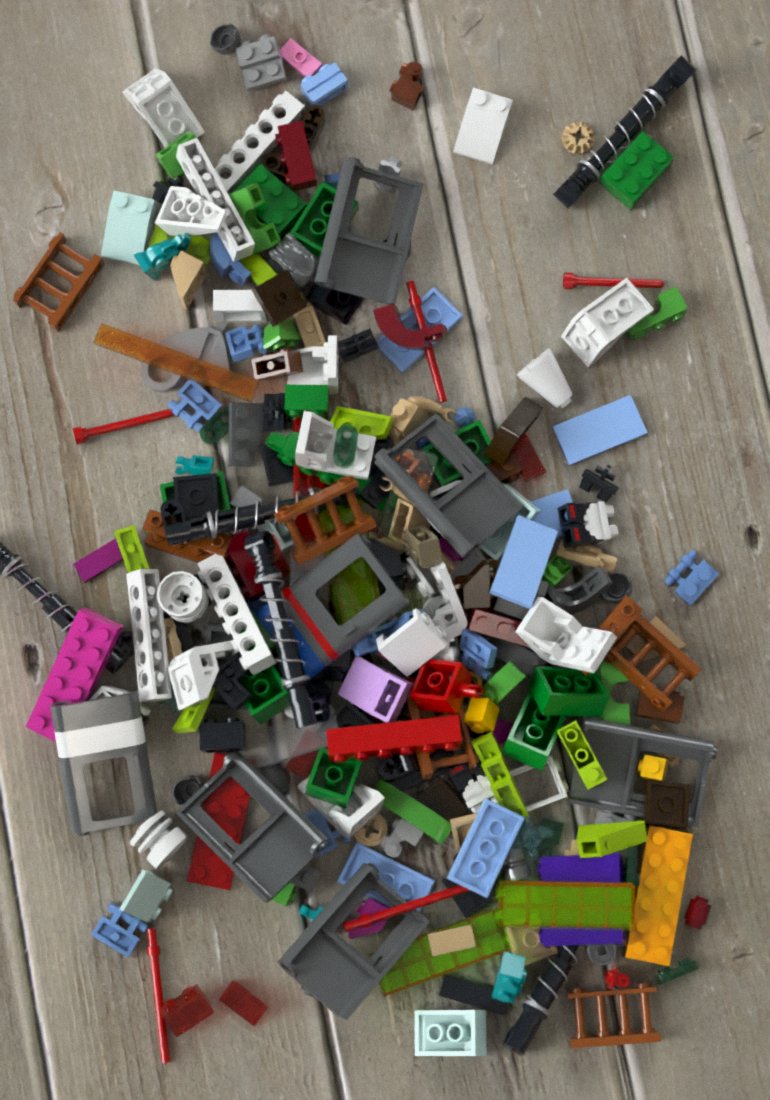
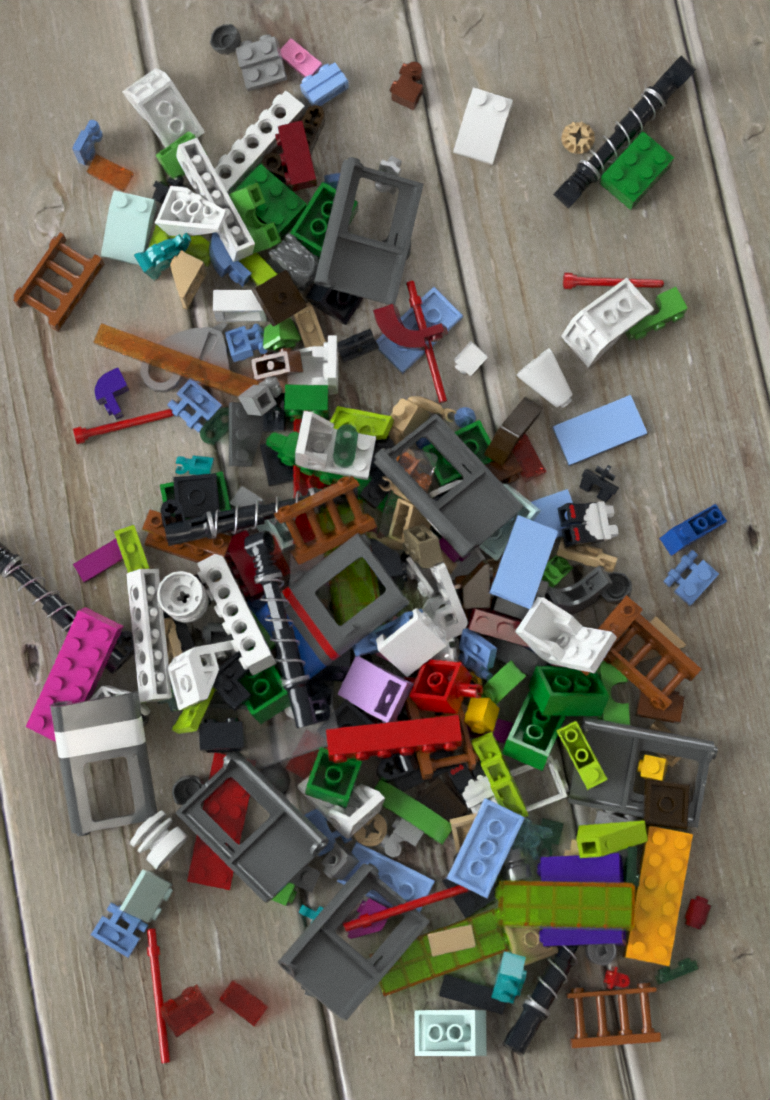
(84, 145): none -> medium blue plate
(107, 388): none -> dark purple brick
(110, 173): none -> clear orange plate
(259, 398): none -> light grey brick
(339, 862): none -> light grey brick
(470, 359): none -> white brick
(692, 529): none -> blue slope

